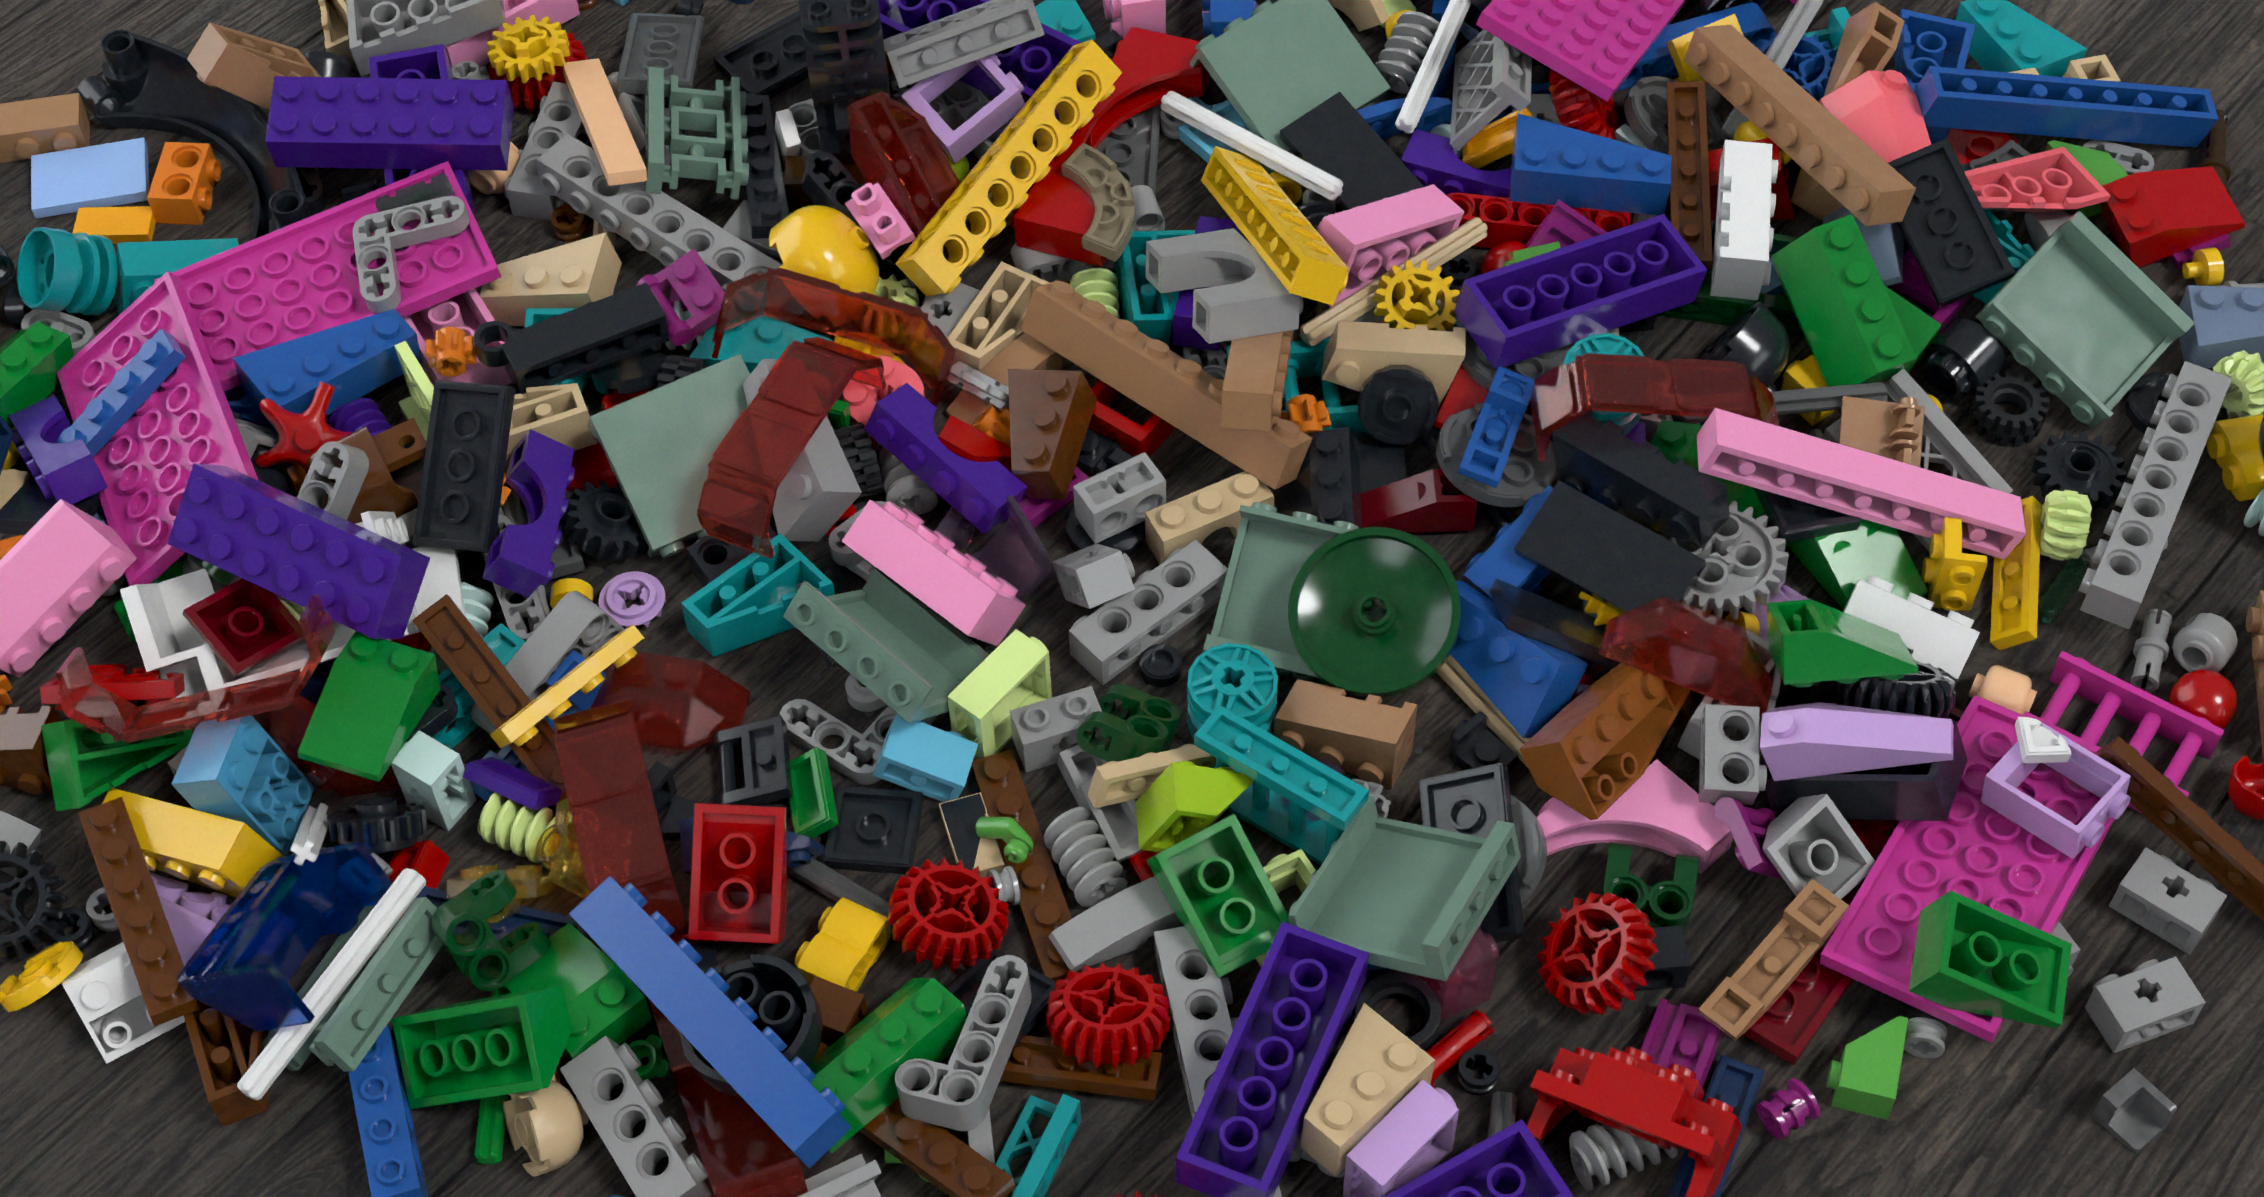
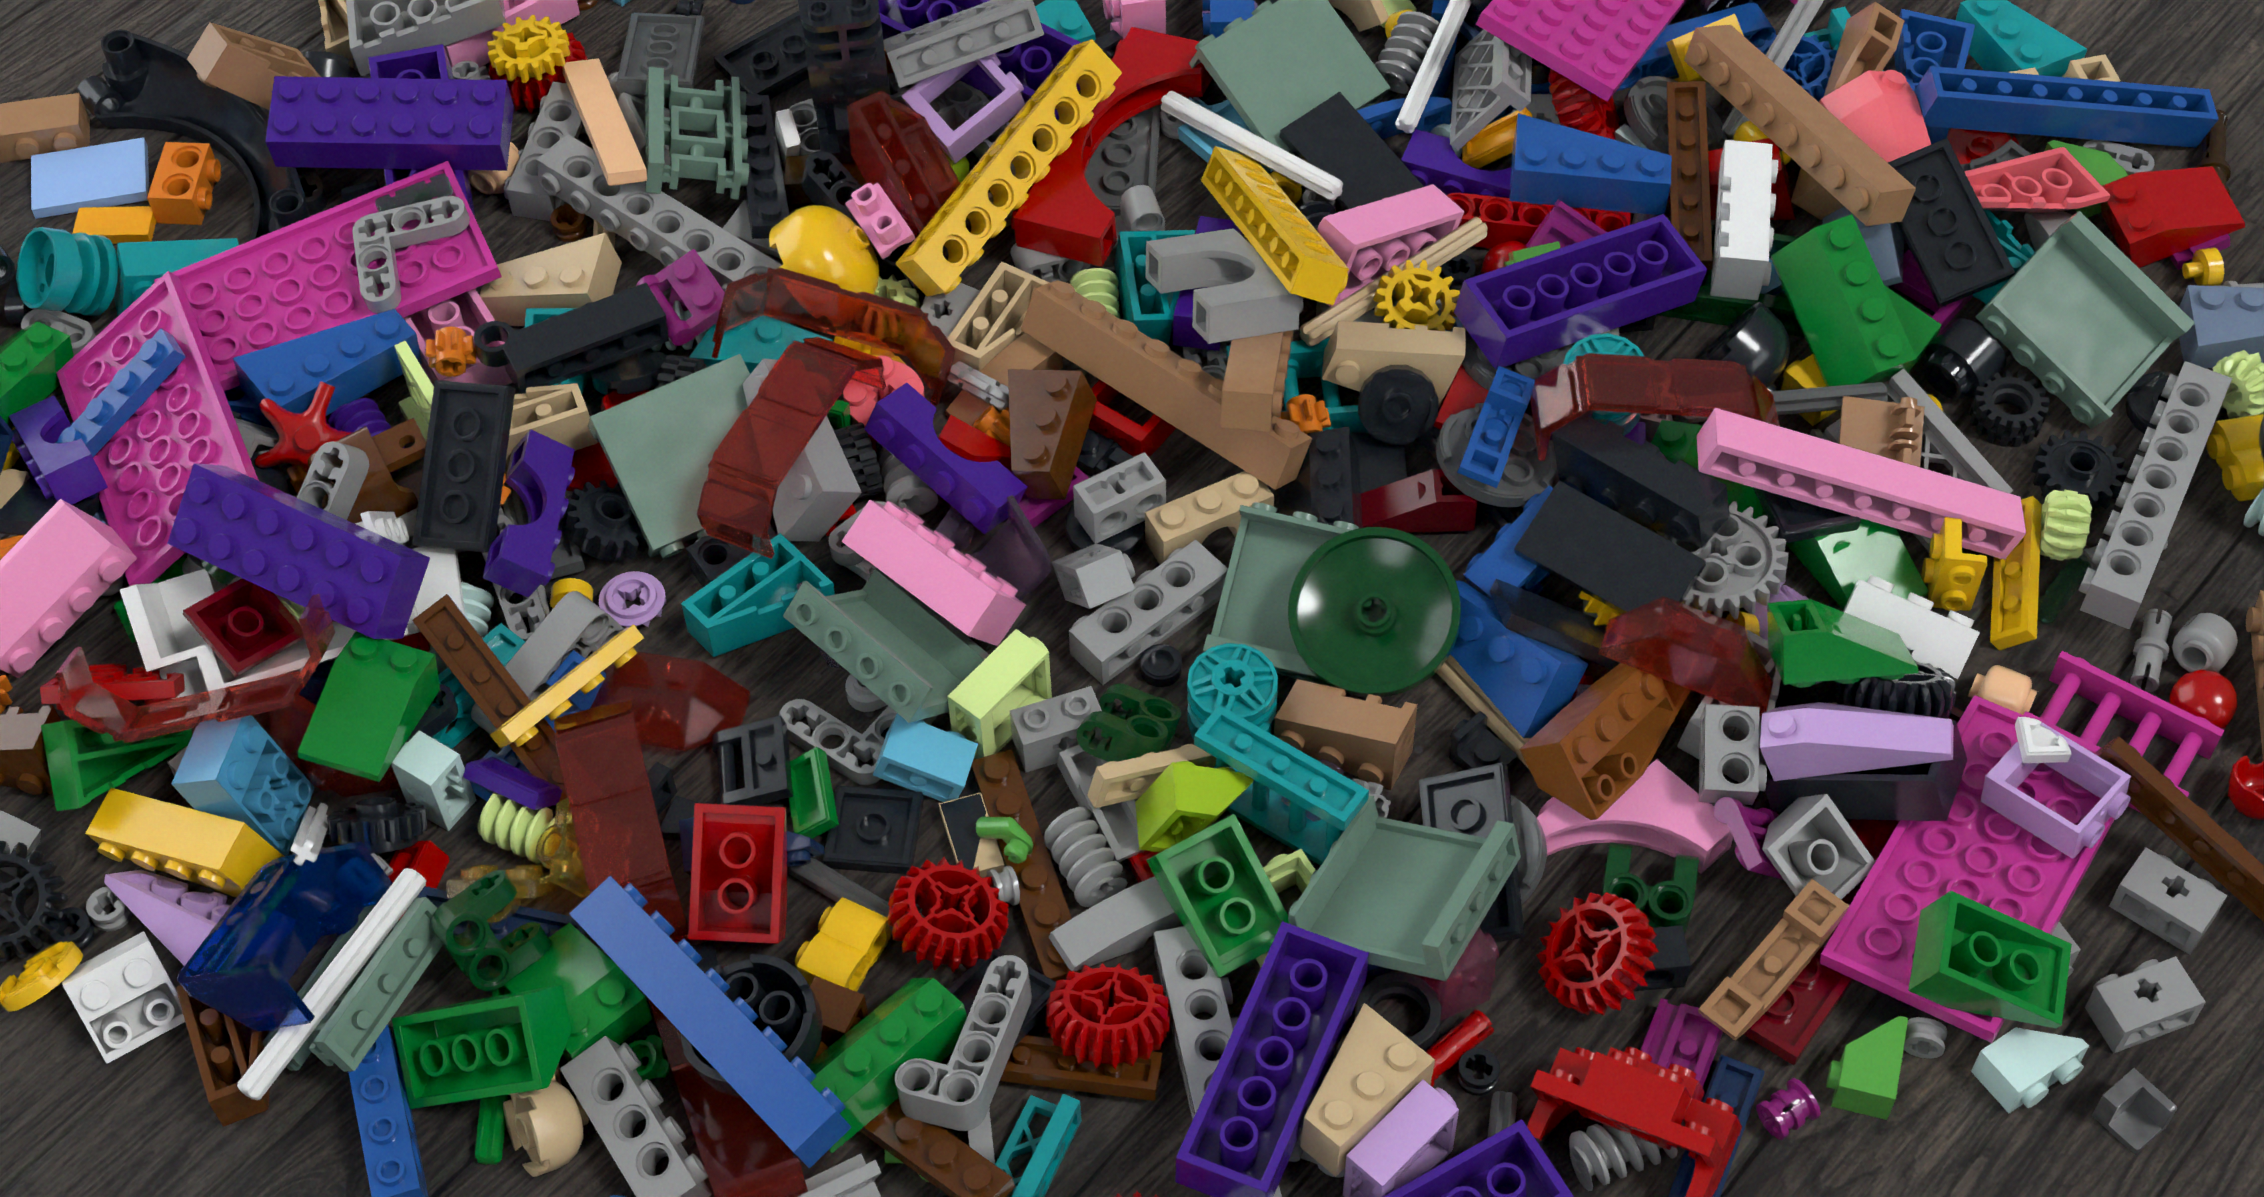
(137, 910): reddish brown plate -> none
(1112, 200): dark tan tile -> none
(2026, 1063): none -> light aqua slope

